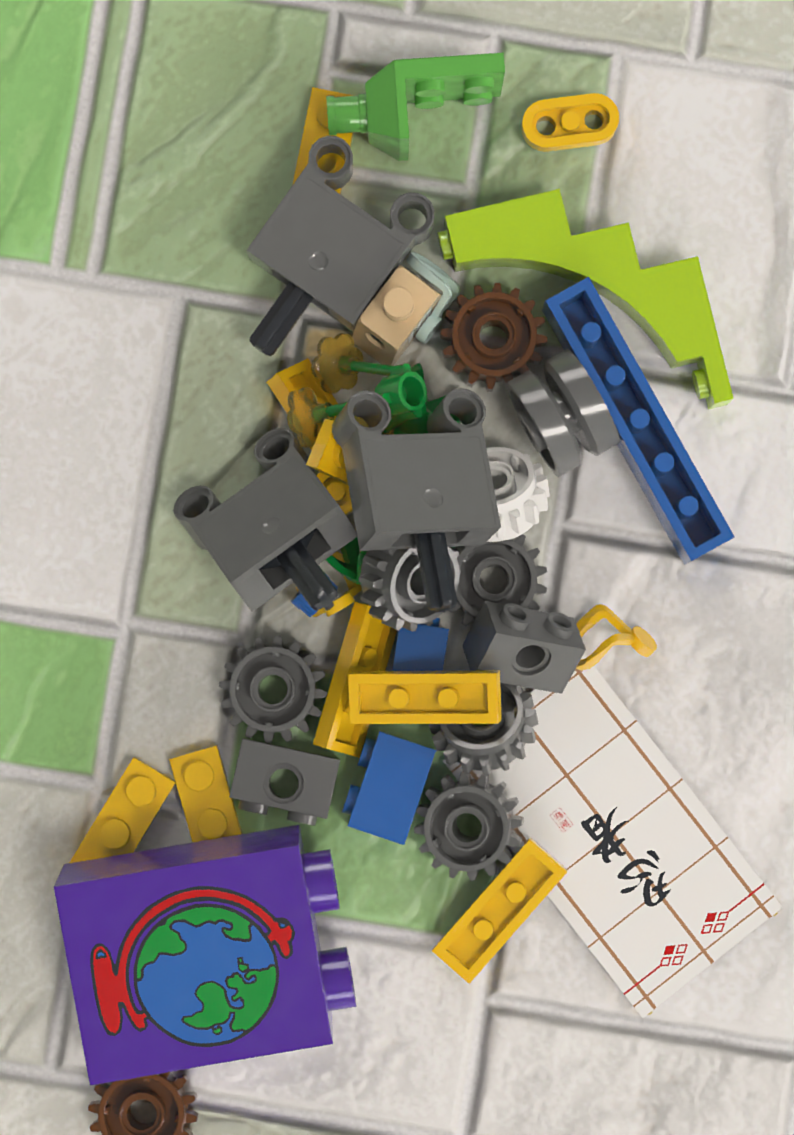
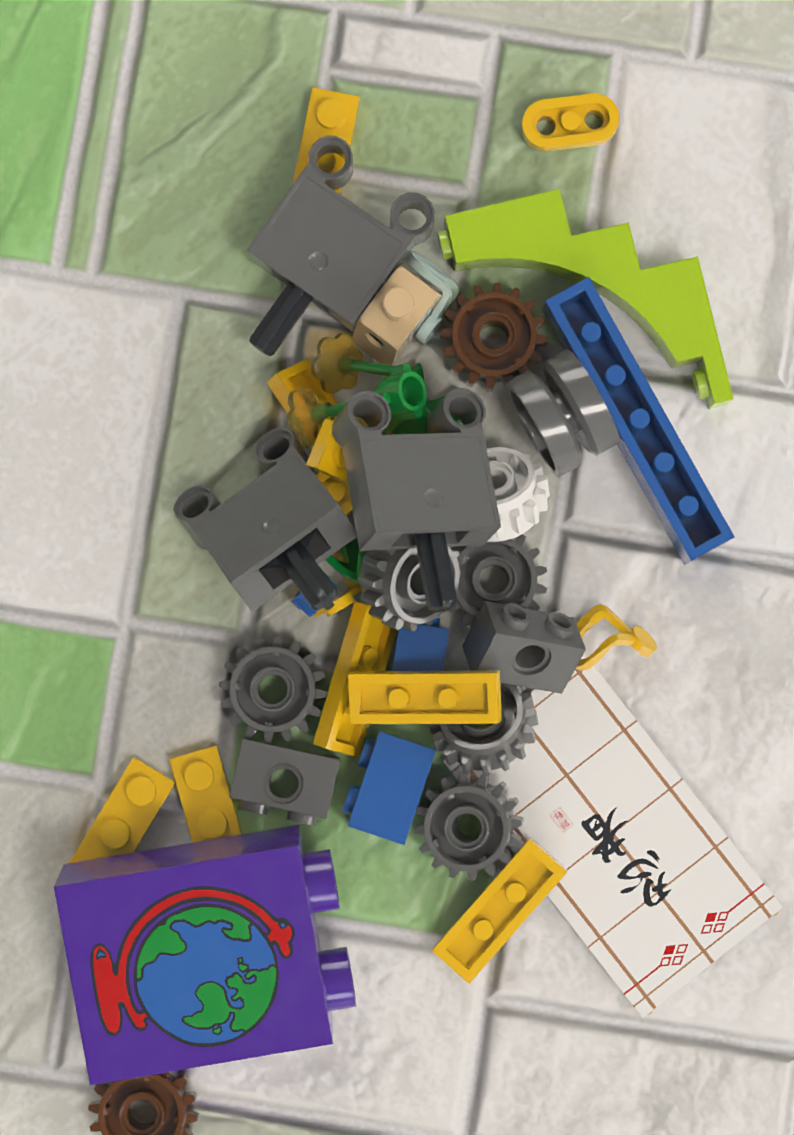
(419, 81): bright green plate -> none

